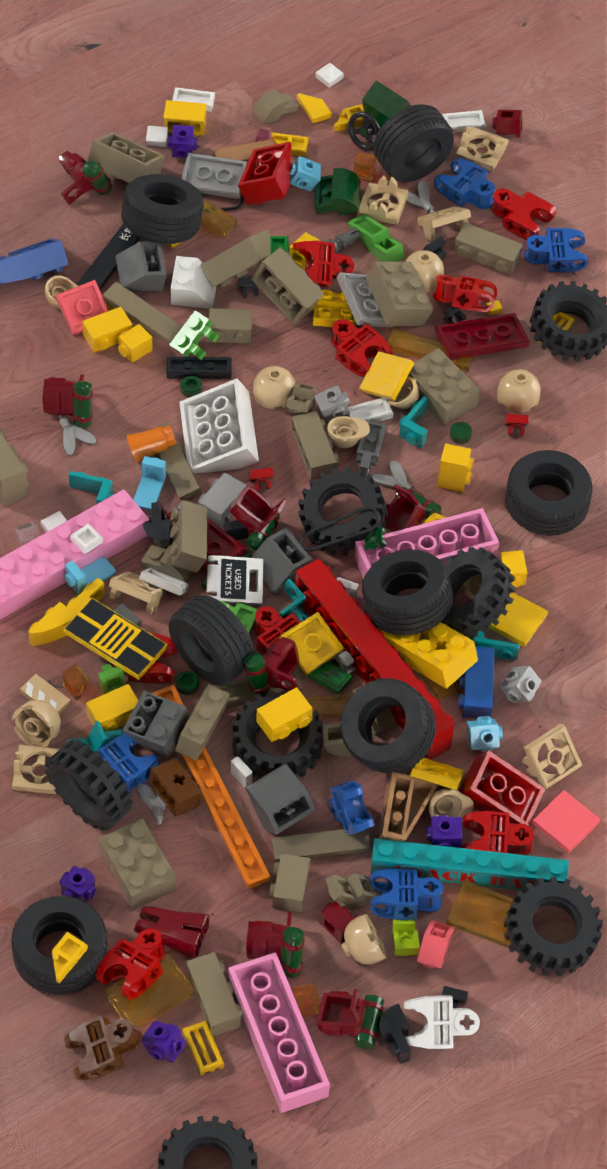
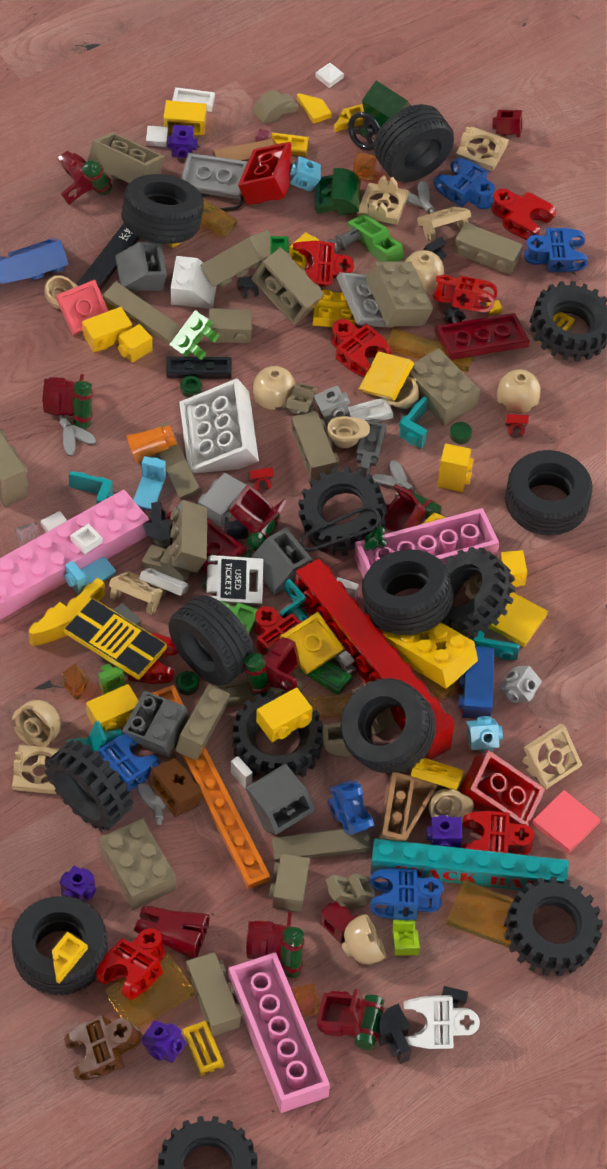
(39, 689): tan tile -> none
(435, 944): coral slope -> none
(461, 120): white tile -> none

